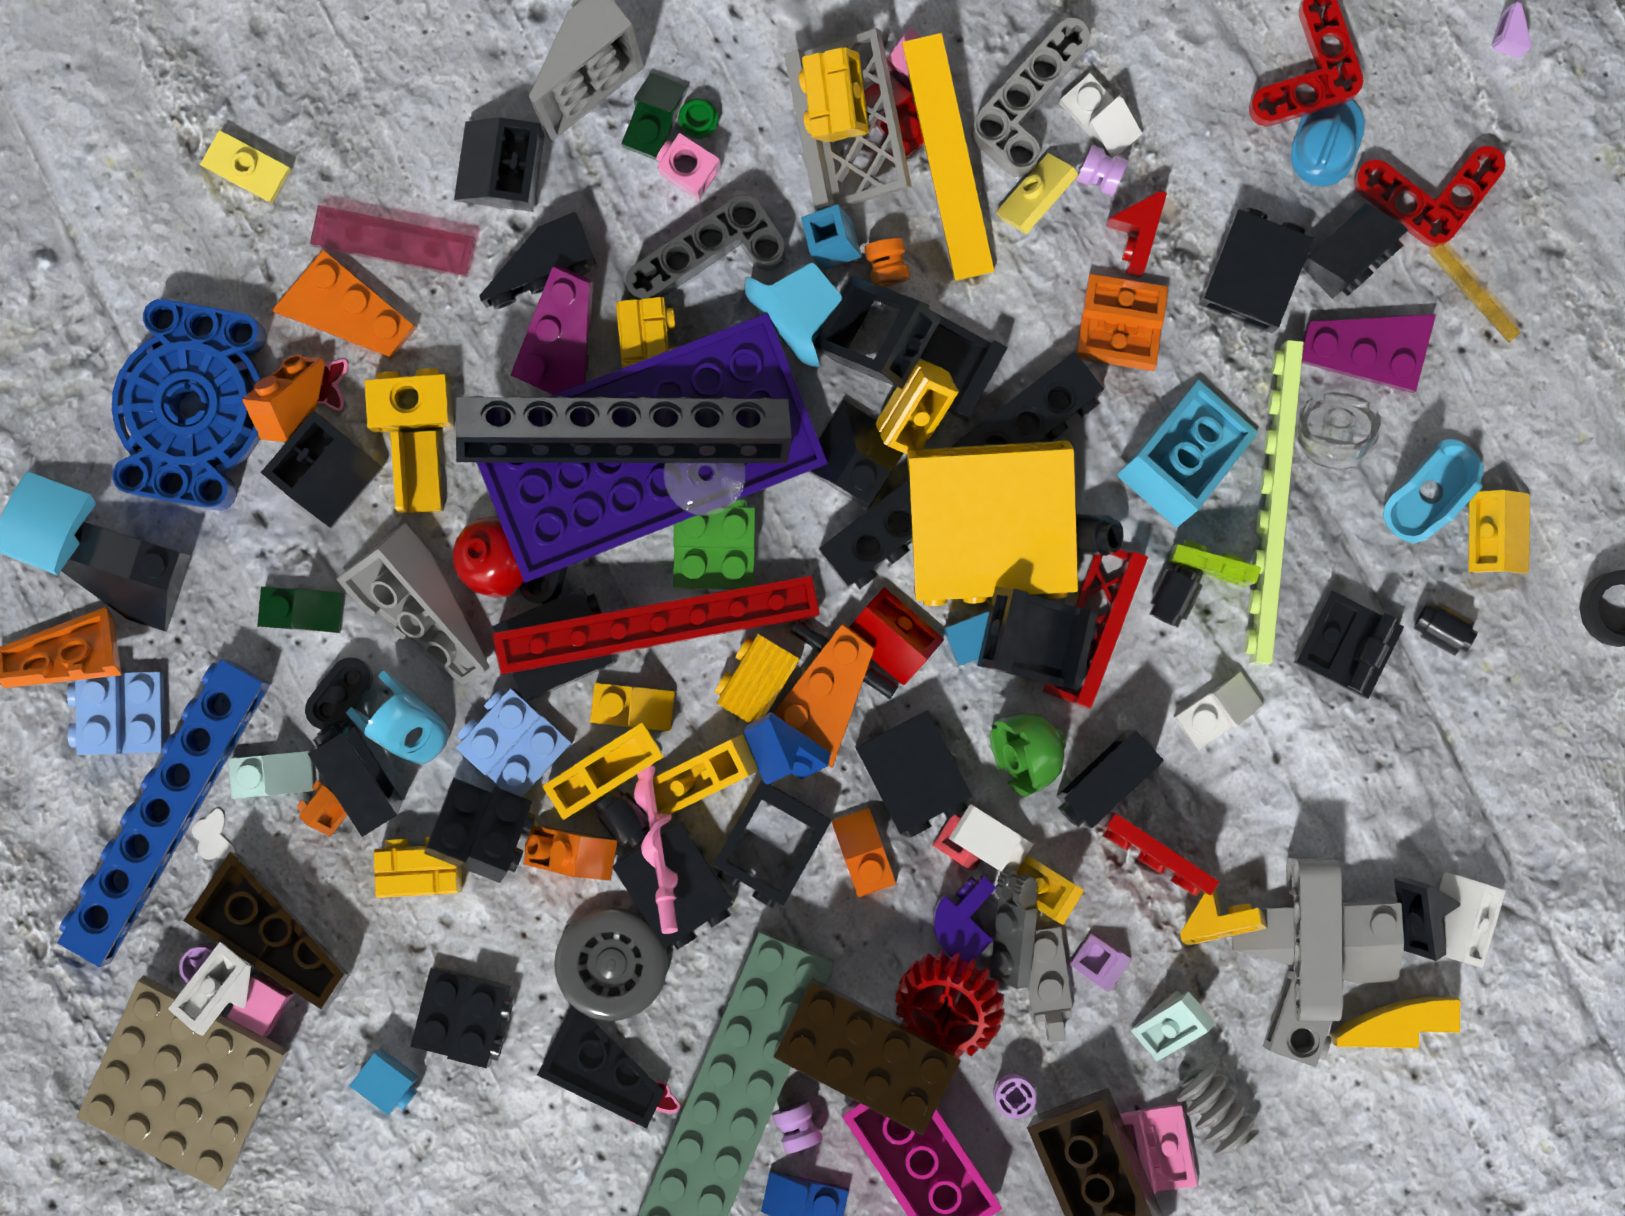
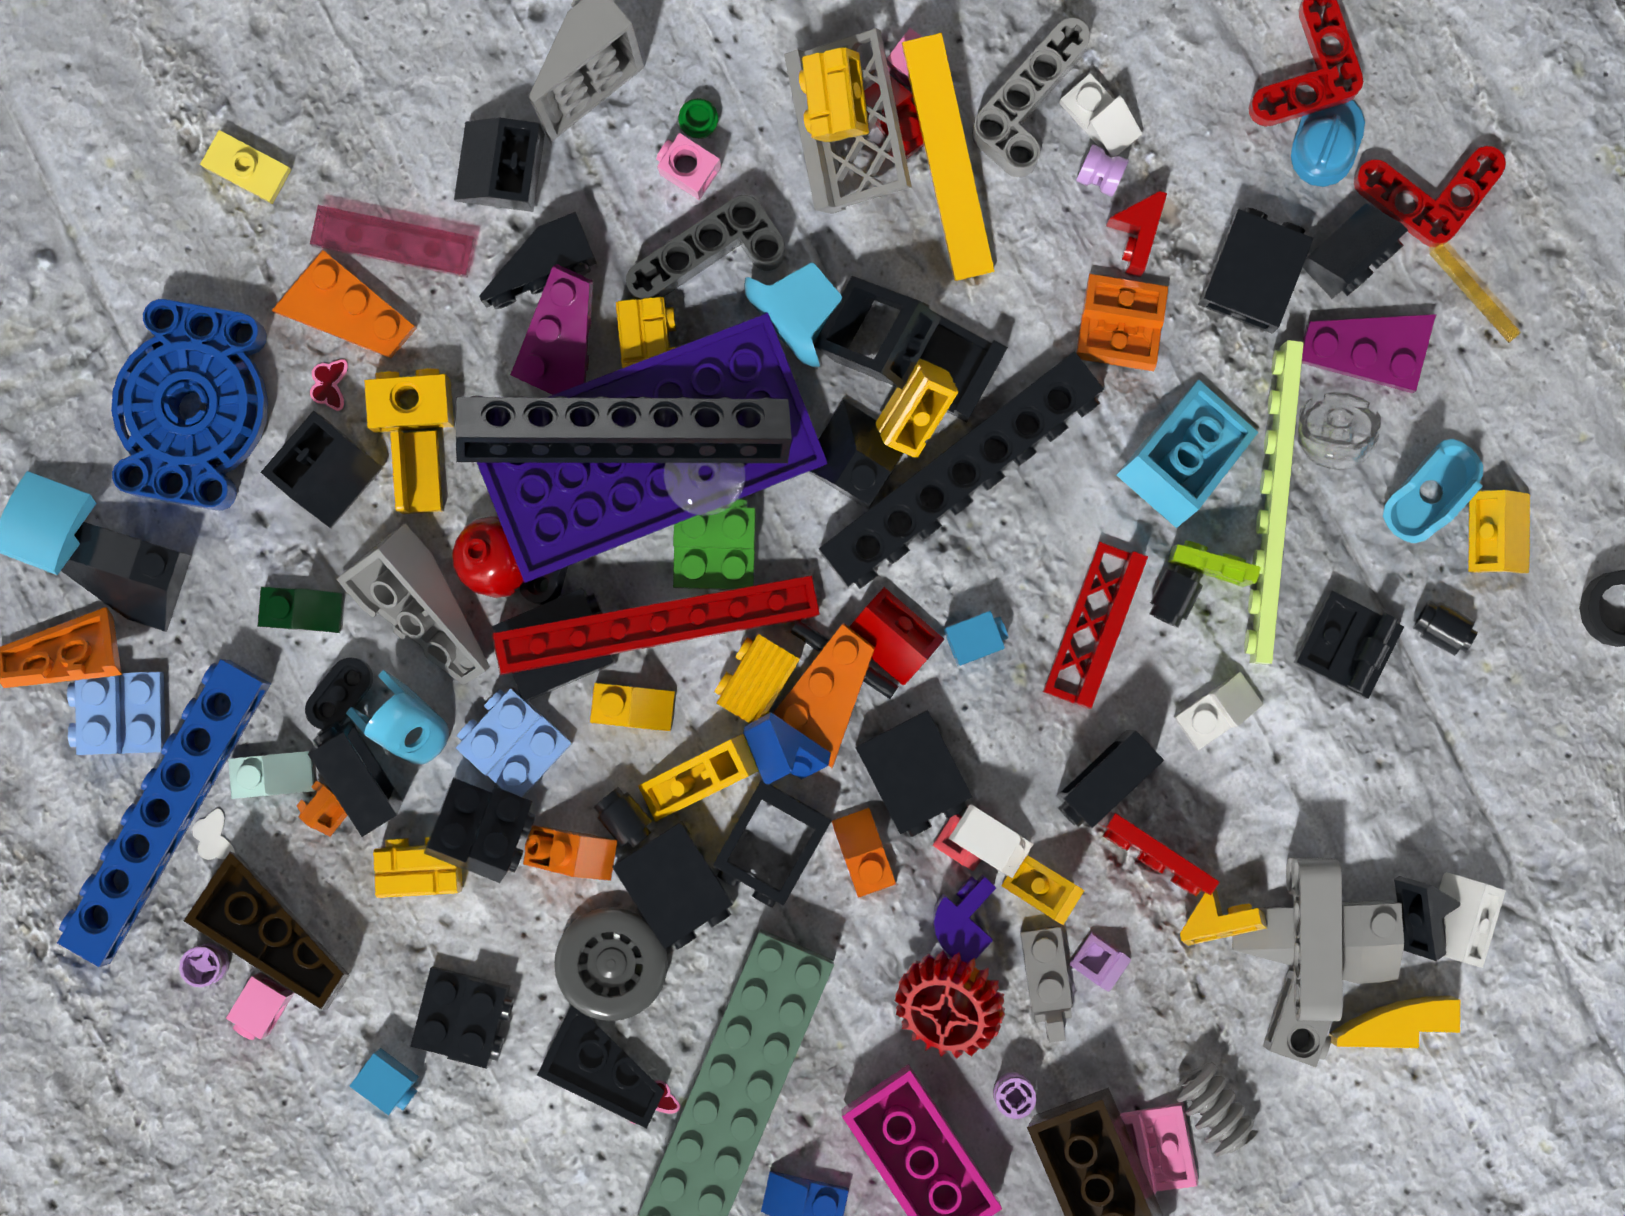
(181, 1091): dark tan plate -> none
(216, 983): white slope -> none
(285, 397): orange slope -> none
(603, 771): yellow slope -> none
(653, 850): bright pink piece -> none
(654, 115): dark green slope -> none
(797, 1126): lavender wheel -> none
(831, 237): dark azure brick -> none
(867, 1056): dark brown brick -> none
(887, 262): orange wheel -> none
(993, 521): yellow panel -> none
(1014, 929): dark grey hinge -> none
(1029, 750): bright green cylinder -> none
(1037, 193): light yellow plate -> none
(1037, 638): black panel -> none
(1098, 534): black brick -> none
(1172, 1025): light aqua slope -> none
(1512, 32): lavender slope -> none

